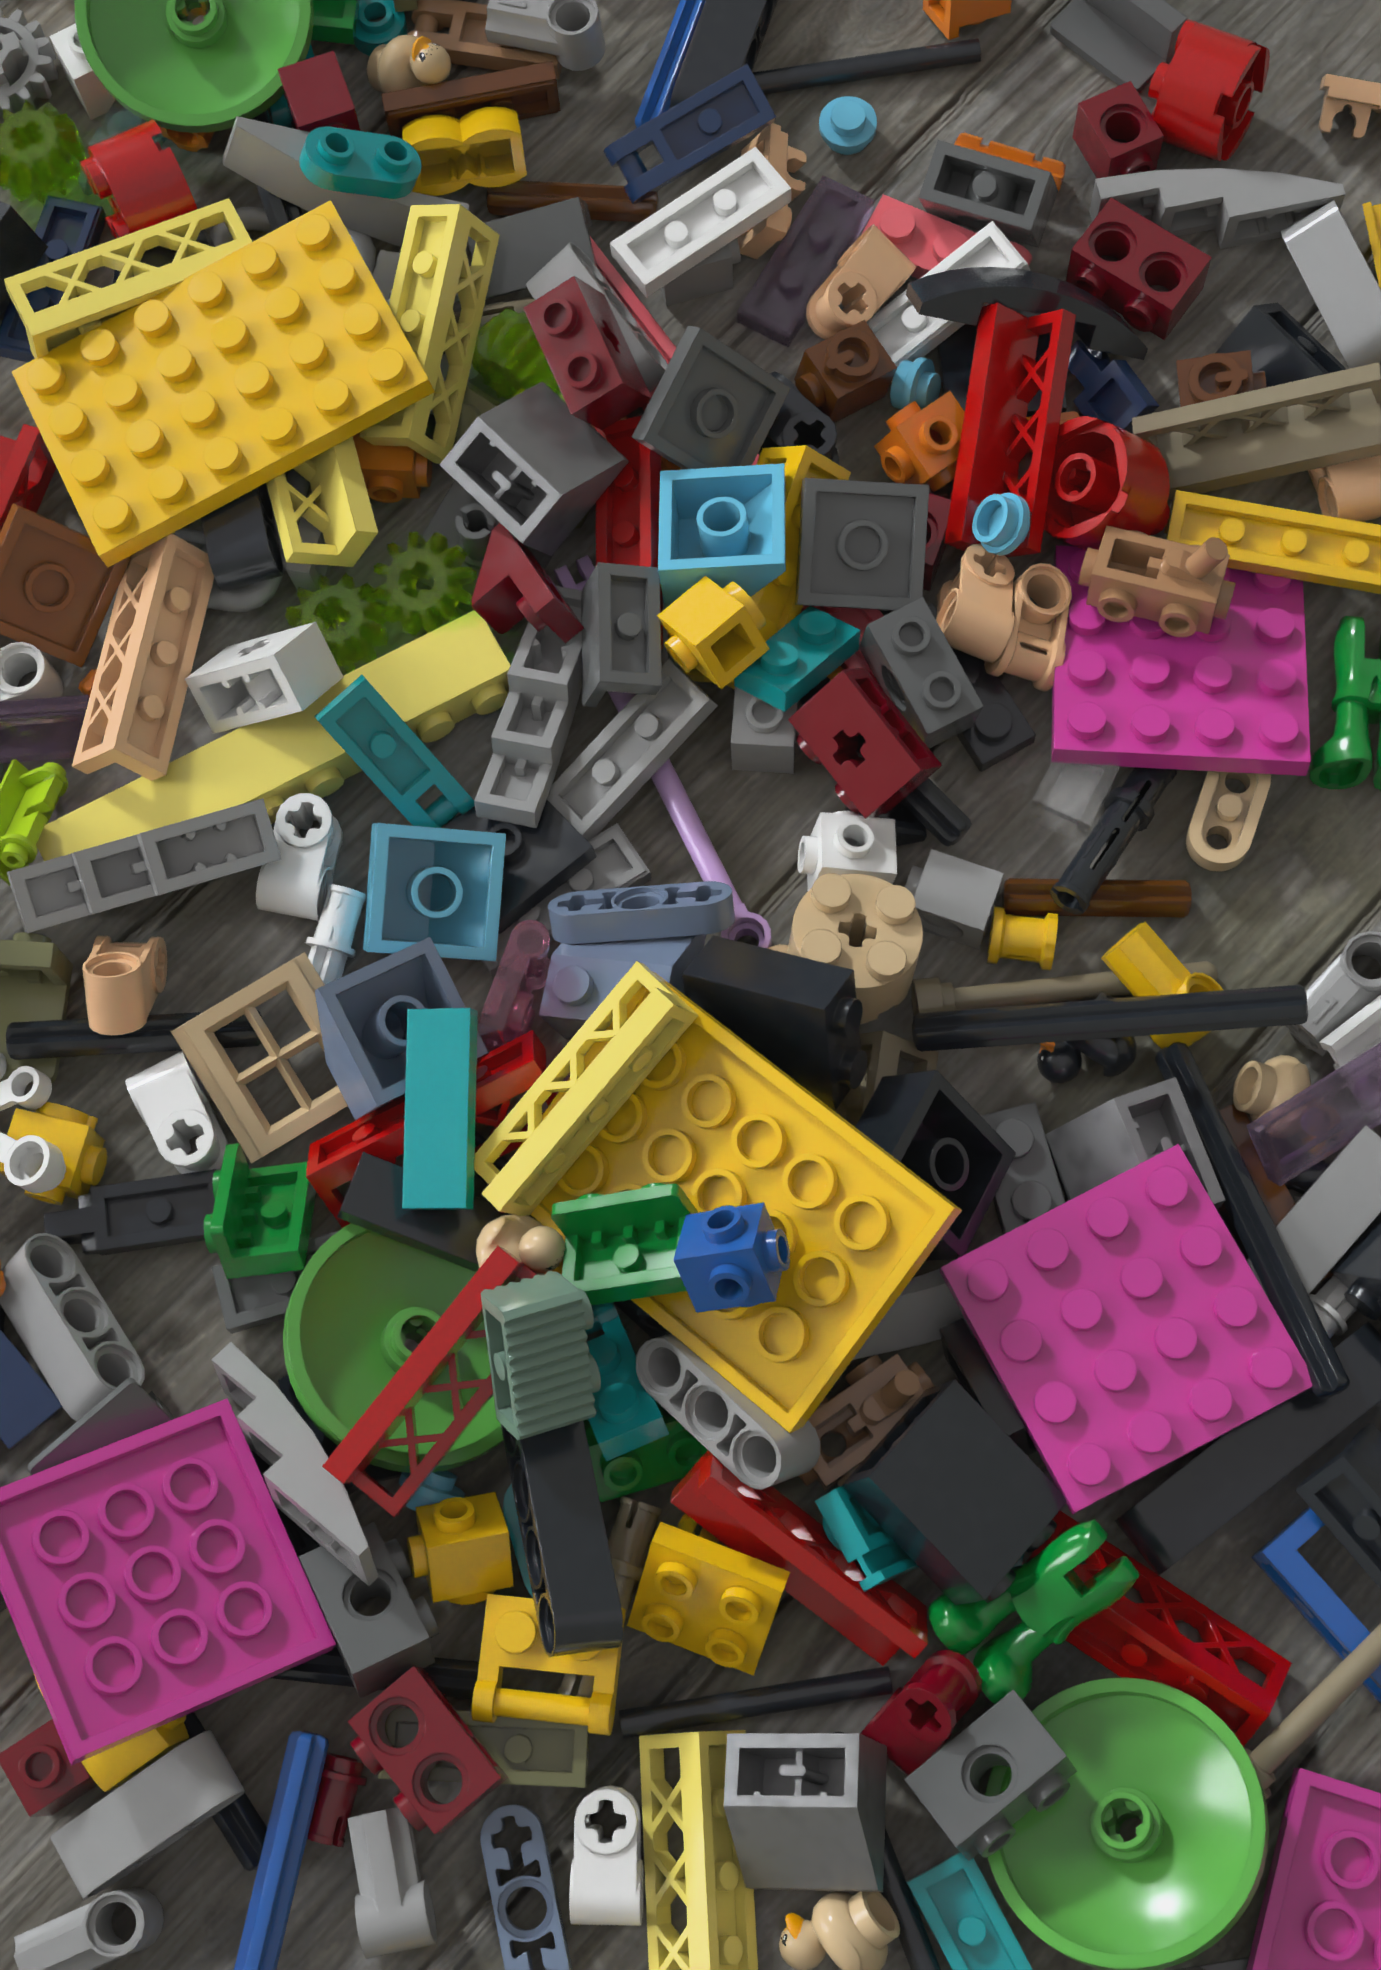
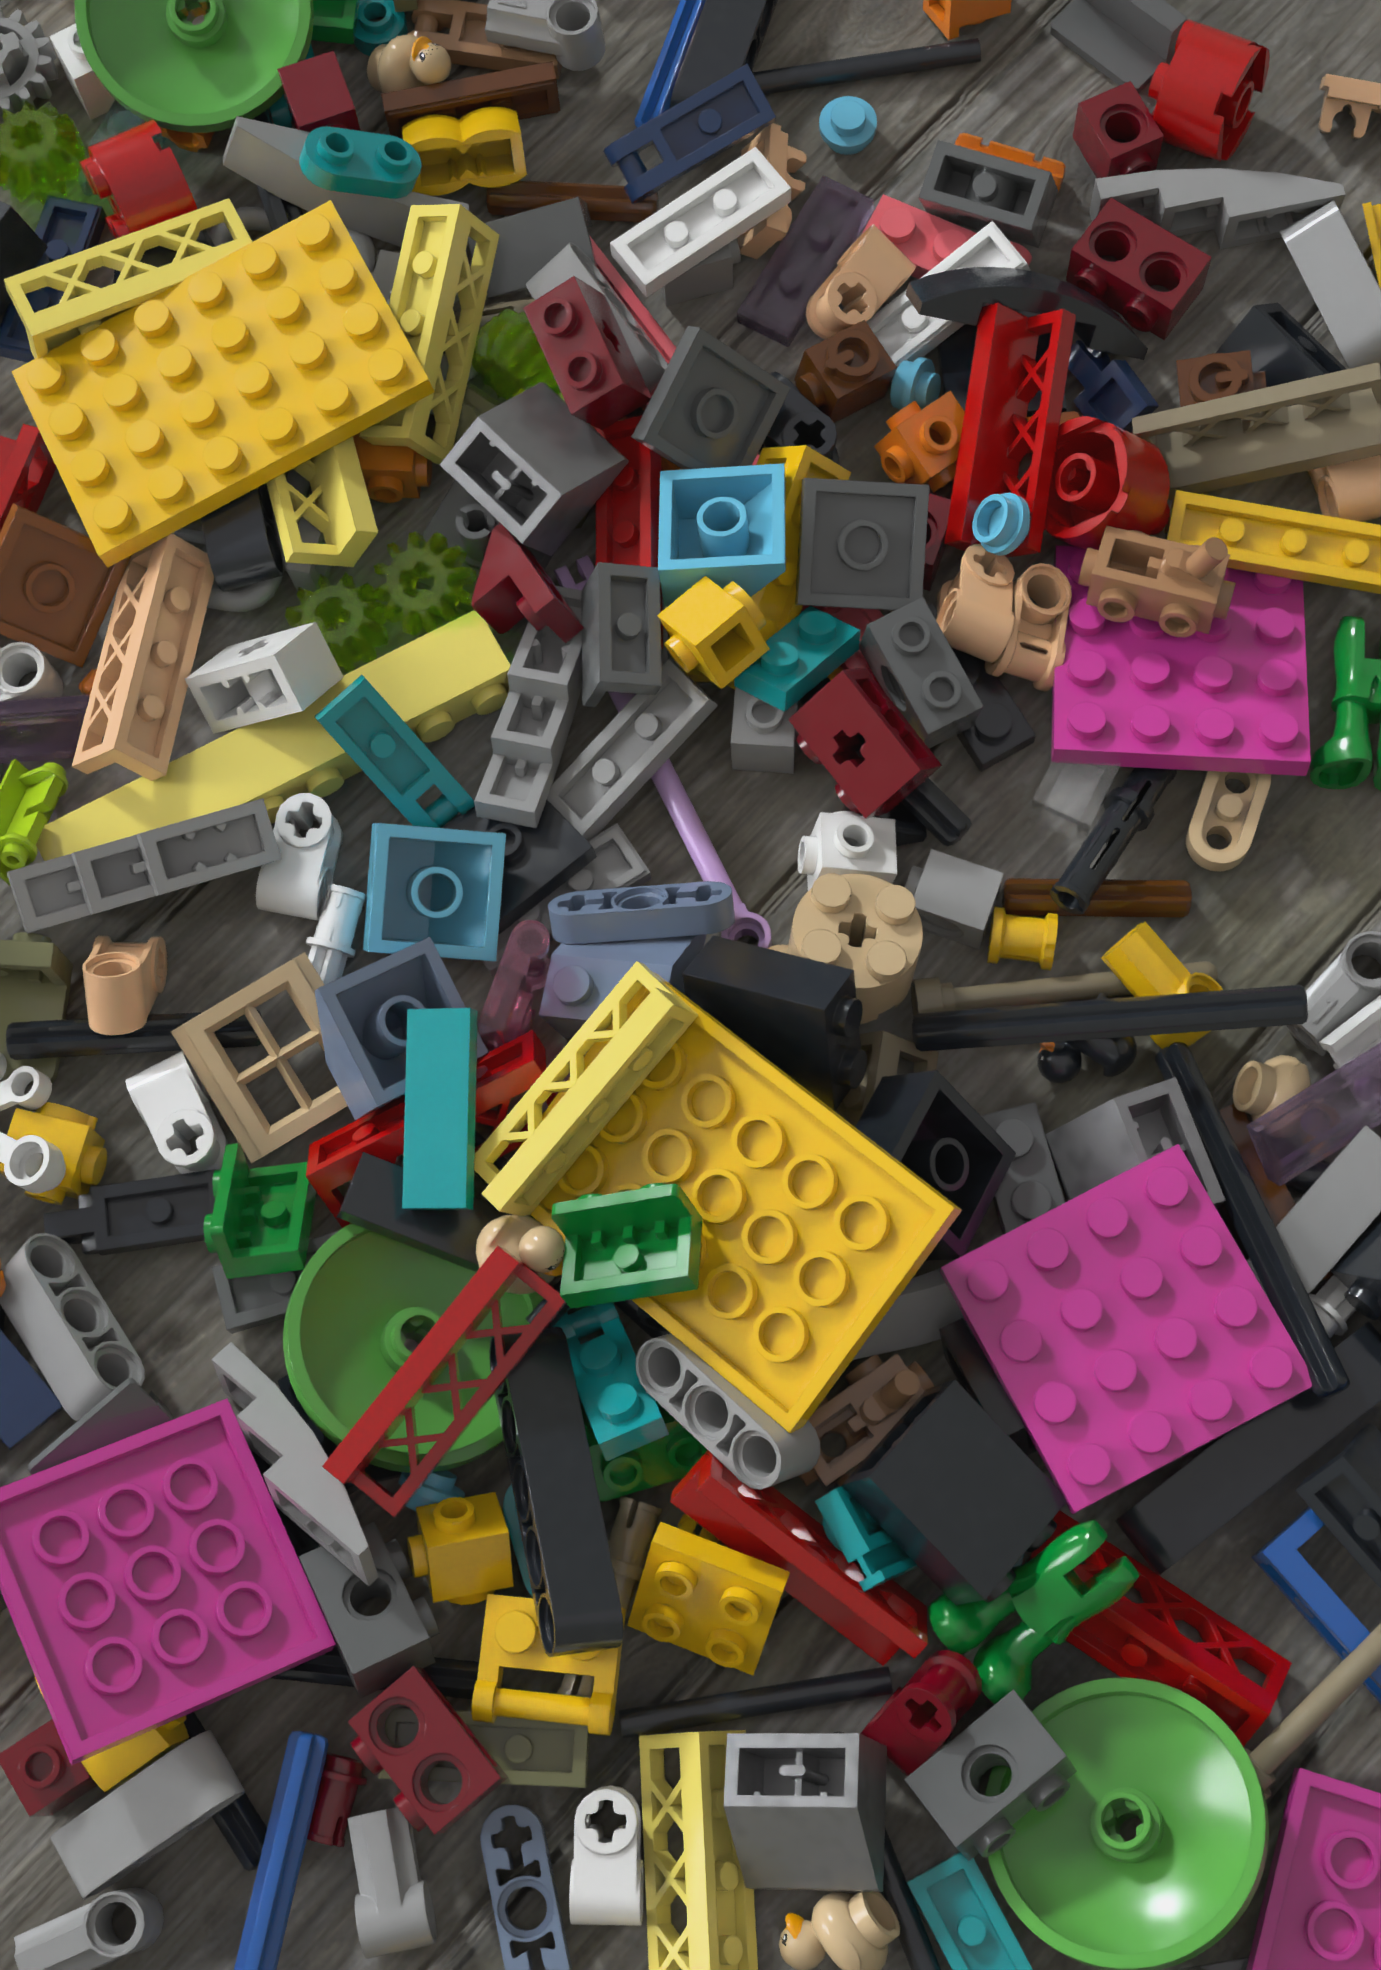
(540, 1354): sand green brick -> none
(731, 1257): blue brick -> none

